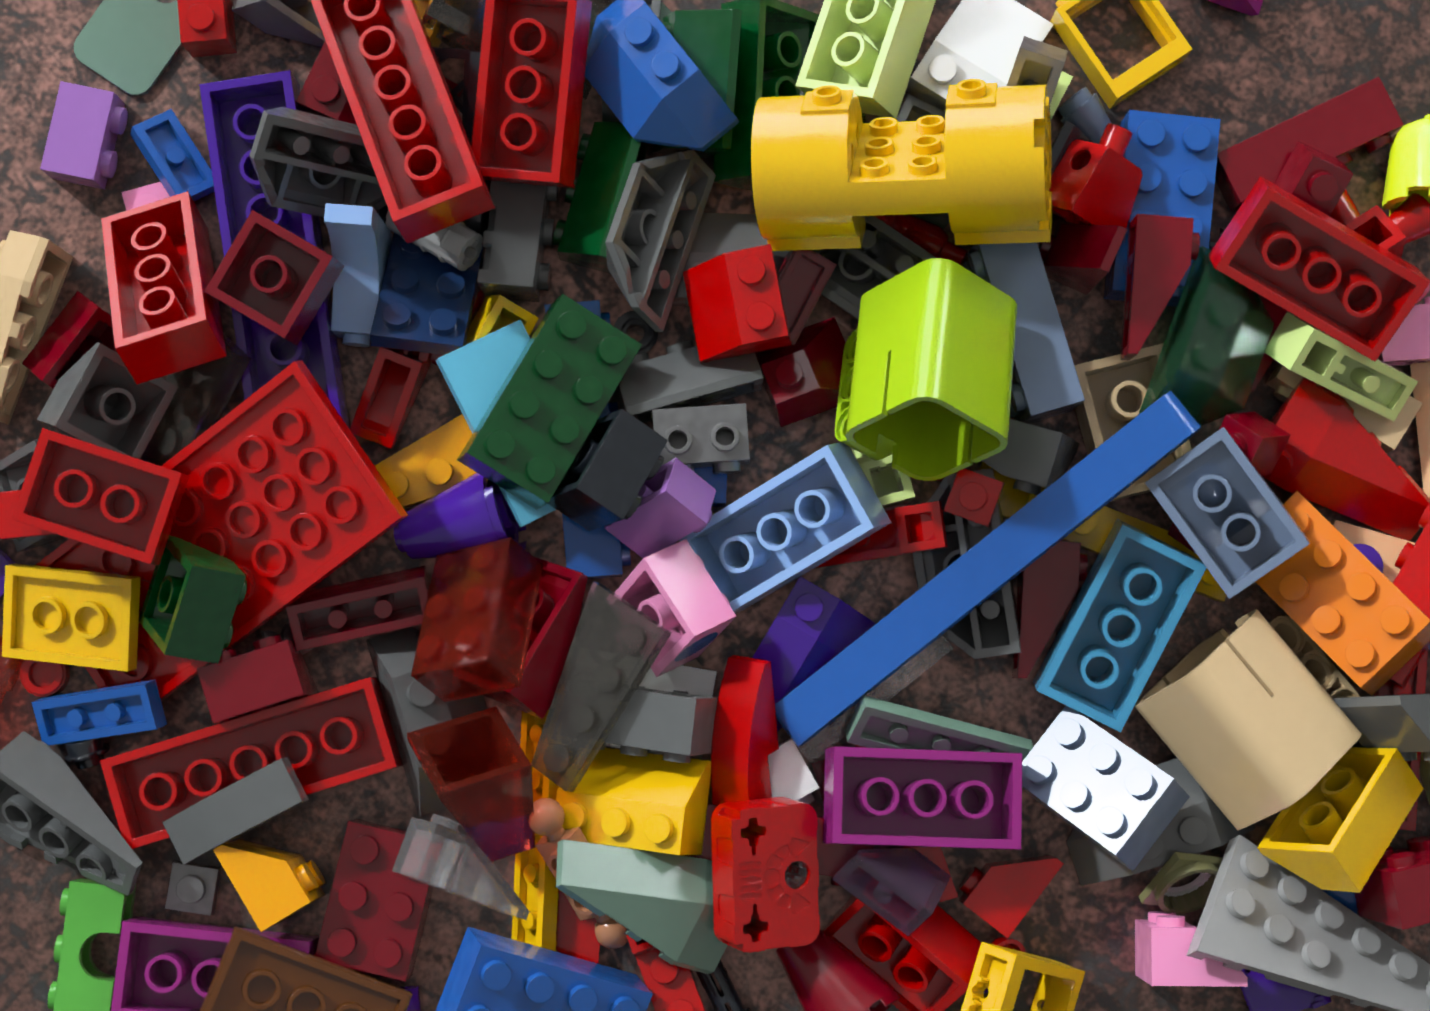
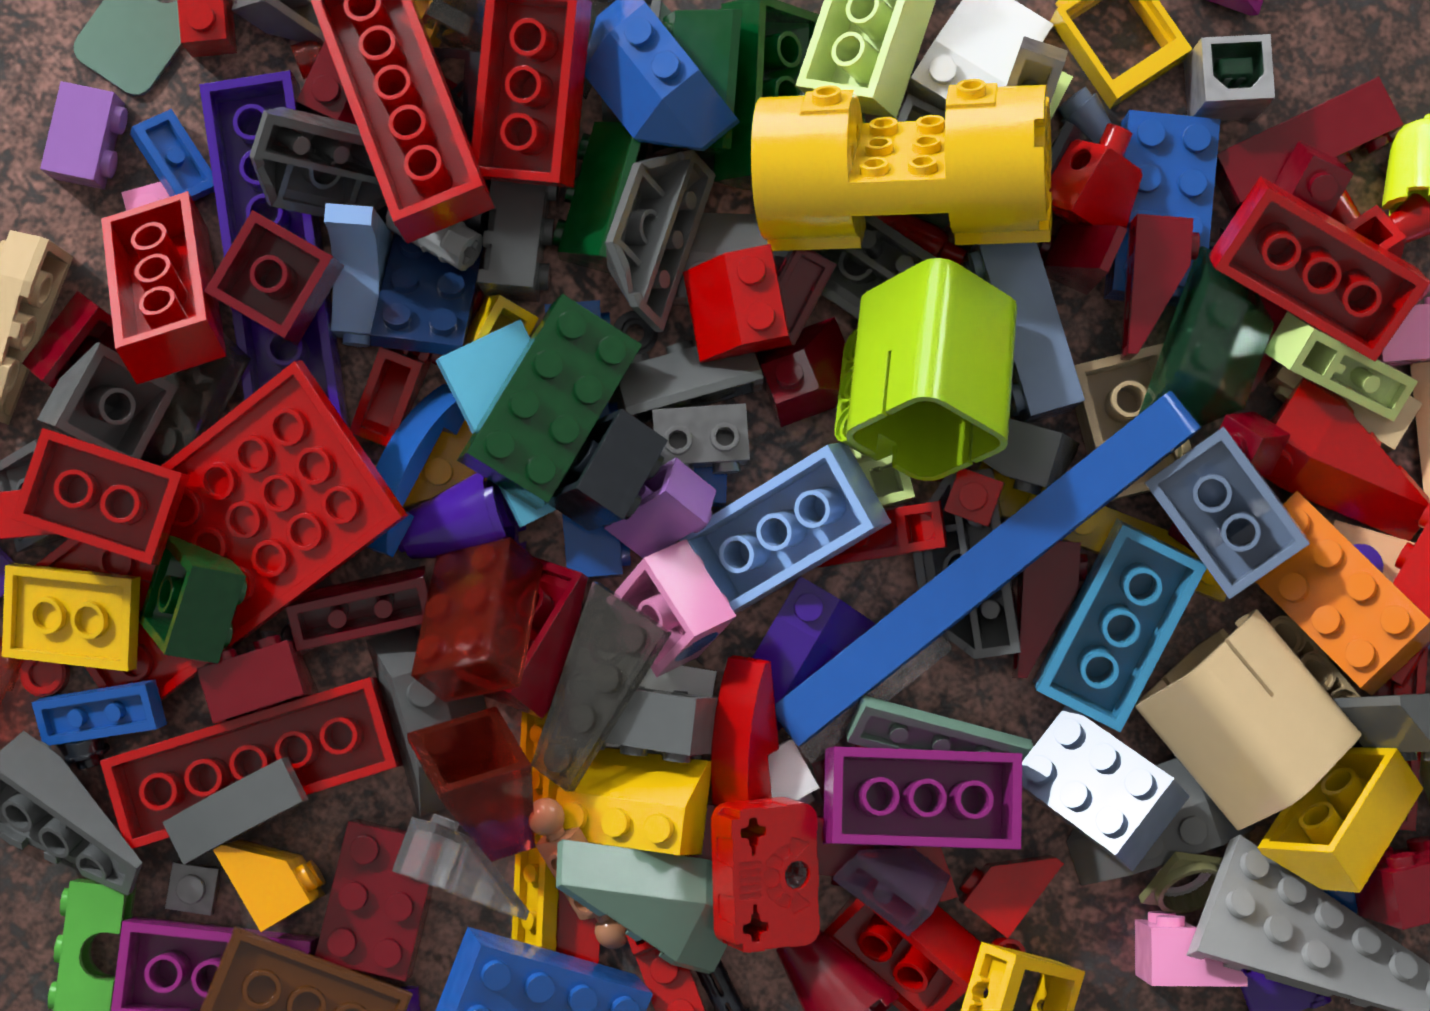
(306, 55): none -> clear red hinge
(409, 451): none -> blue slope
(1229, 77): none -> flat silver piece

